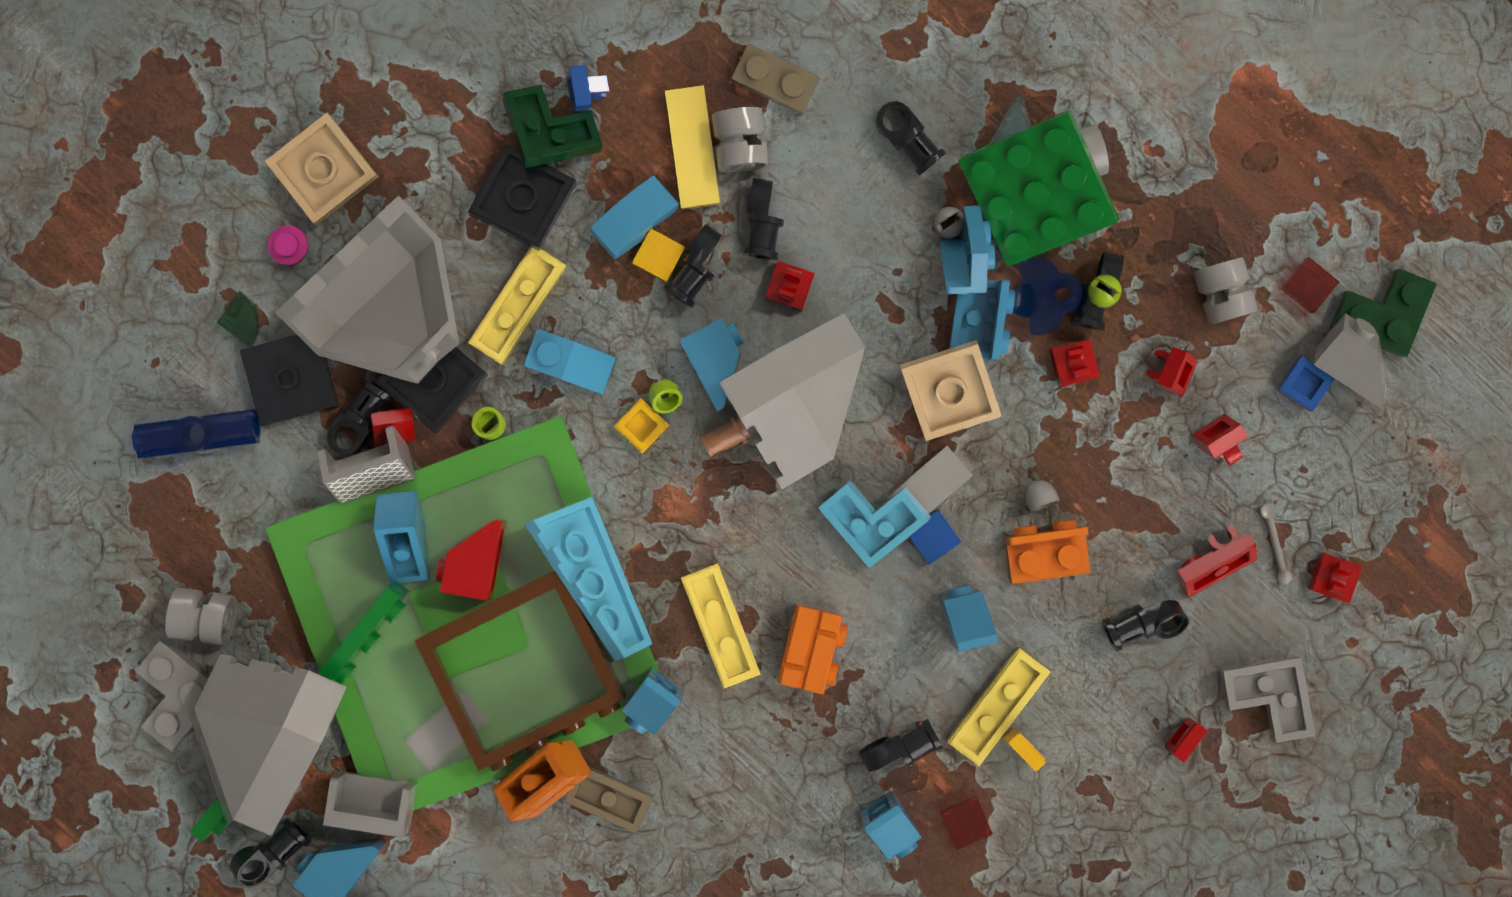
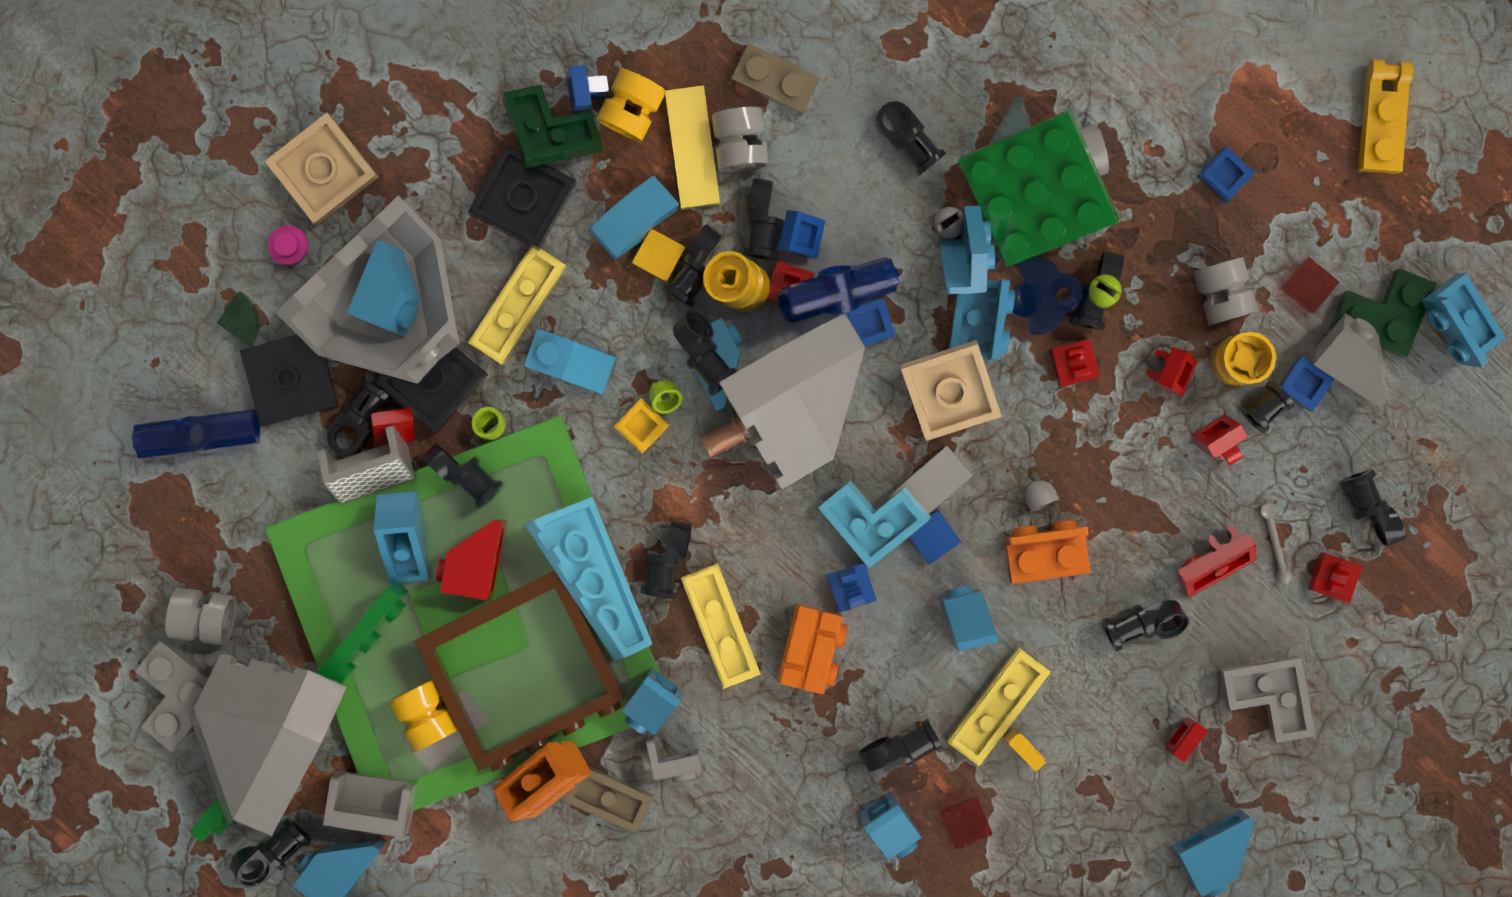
(386, 291): none -> dark azure slope
(424, 715): none -> yellow wheel
(469, 477): none -> black connector
(636, 92): none -> yellow wheel
(663, 568): none -> black connector
(678, 766): none -> light grey bracket
(695, 336): none -> black connector
(736, 281): none -> yellow wheel
(801, 234): none -> blue plate
(838, 289): none -> clear blue piece
(851, 587): none -> blue tile
(872, 322): none -> blue plate
(1215, 853): none -> dark azure slope
(1225, 174): none -> blue tile
(1243, 359): none -> yellow wheel
(1267, 407): none -> black bush
(1369, 503): none -> black connector
(1385, 117): none -> yellow plate
(1463, 320): none -> dark azure bracket

